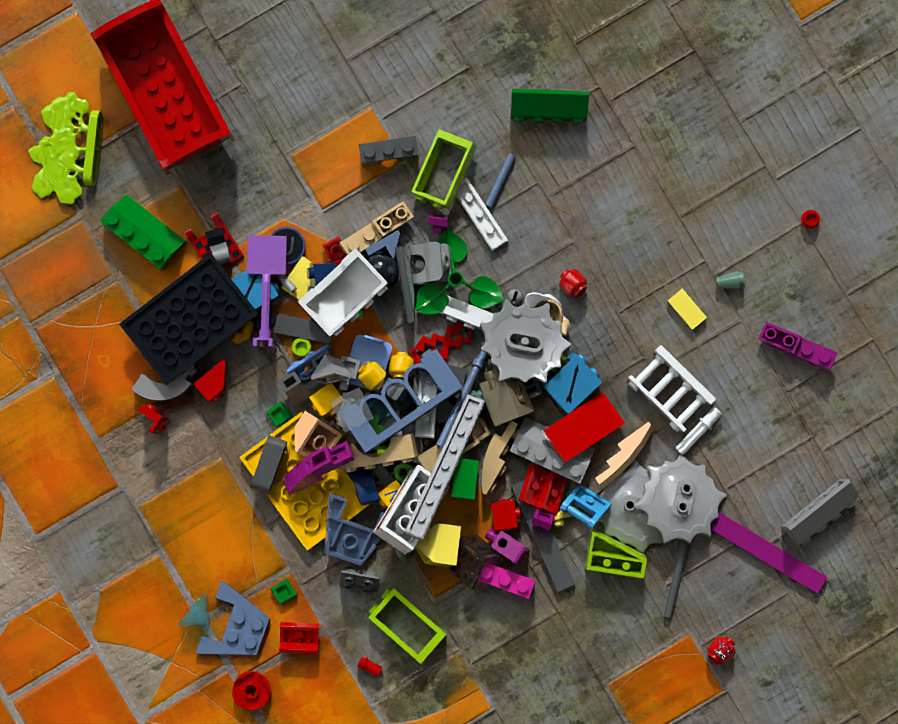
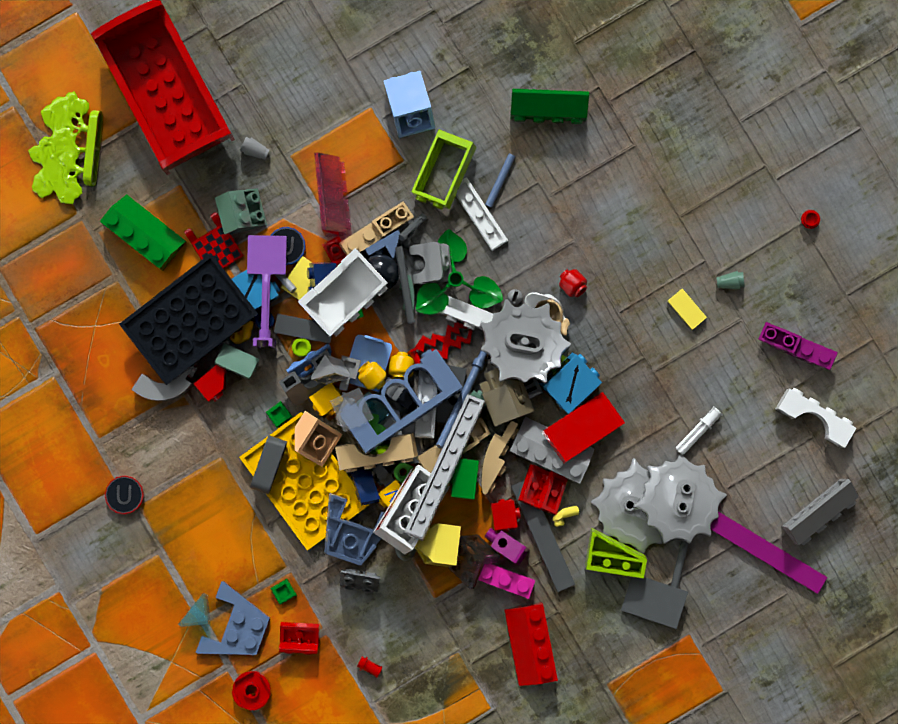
(124, 494): none -> black tile
(154, 414): red bracket -> none
(218, 245): leg -> none
(237, 361): none -> sand green panel
(240, 211): none -> sand green slope
(254, 148): none -> light grey cone
(316, 465): magenta slope -> none
(331, 195): none -> clear pink slope
(393, 149): dark grey arch -> none
(409, 104): none -> light blue slope
(409, 231): none -> dark grey hose
(428, 648): lime window -> none
(437, 220): magenta tile -> none
(531, 644): none -> red slope
(542, 519): magenta tile -> none
(587, 501): dark azure plate -> none
(629, 449): light nougat slope -> none
(654, 601): none -> dark grey tile
(690, 383): white fence -> none
(721, 650): red head -> none
(836, 429): none -> white arch

